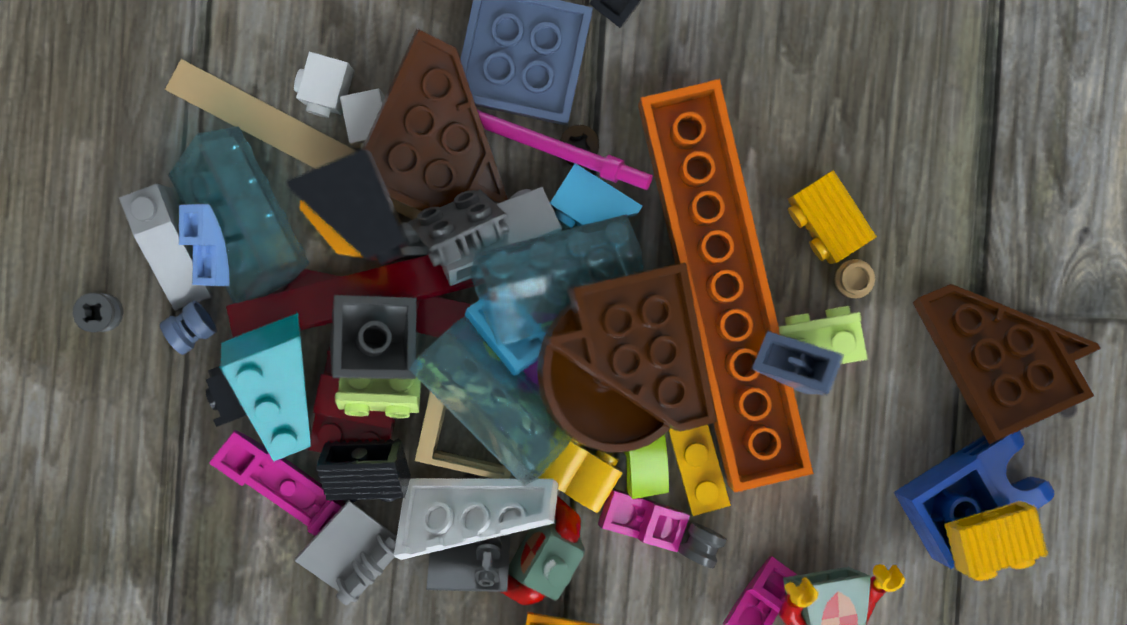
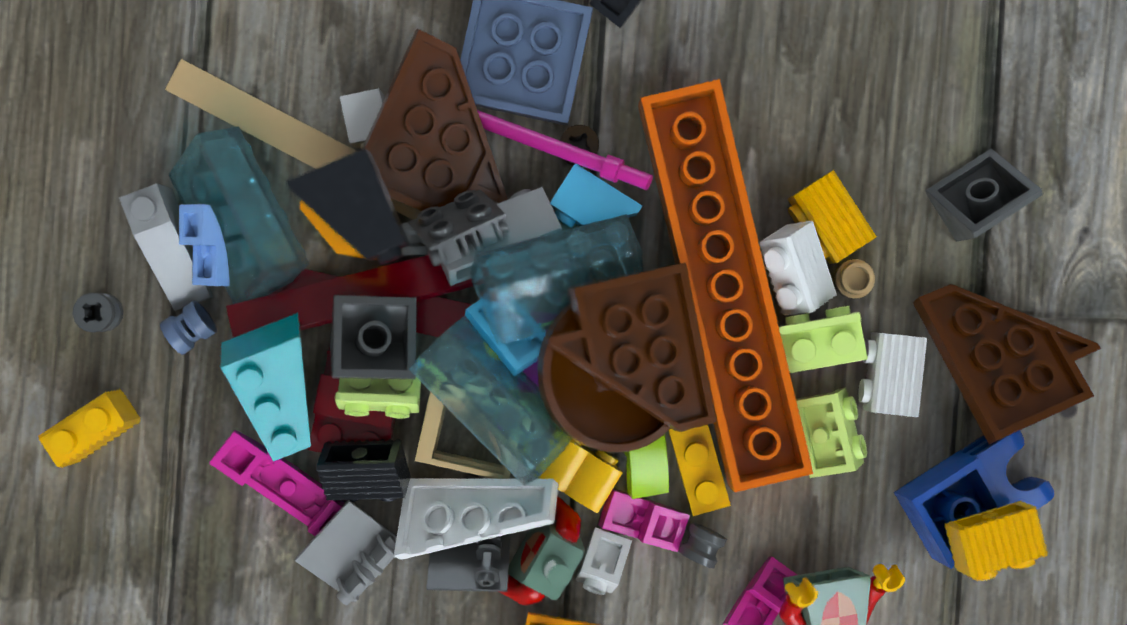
(89, 428): none -> yellow brick
(223, 398): black brick -> none
(322, 84): white brick -> none
(603, 562): none -> white bracket
(797, 268): none -> white brick
(798, 364): sand blue slope -> none
(832, 433): none -> yellowish green bracket
(893, 374): none -> white brick
(981, 195): none -> dark grey slope

